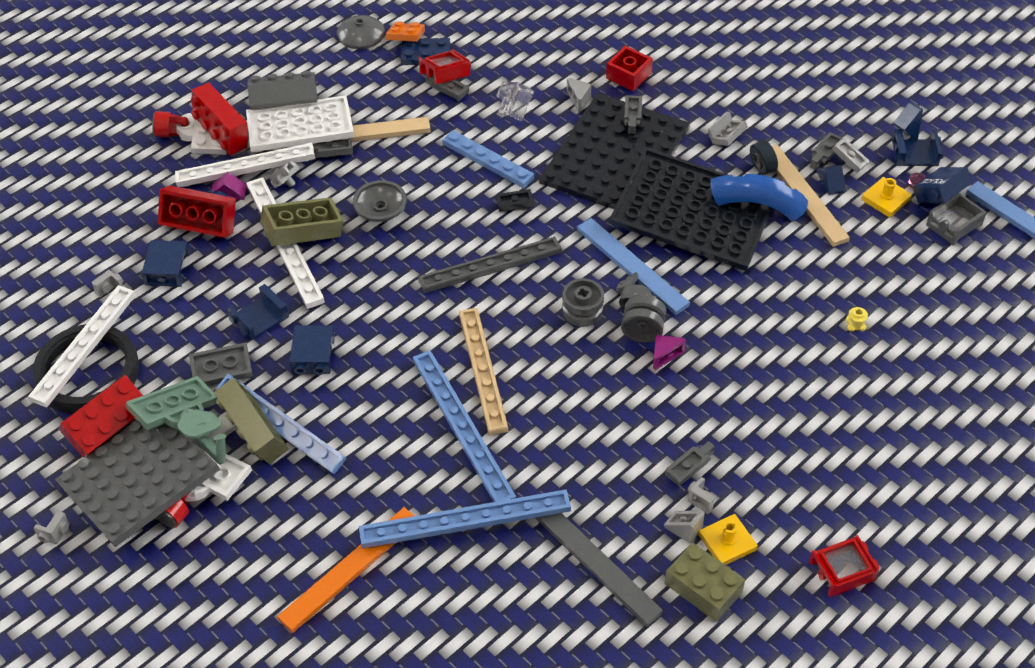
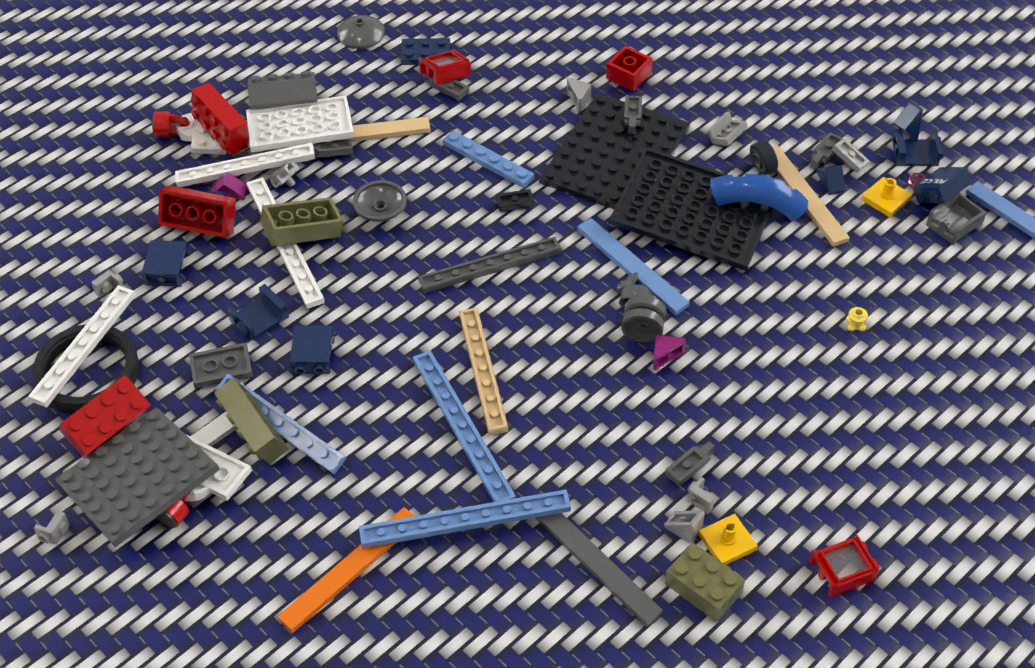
(183, 408): sand green plate -> none
(405, 32): orange plate -> none
(515, 99): clear panel -> none
(582, 302): dark grey wheel -> none

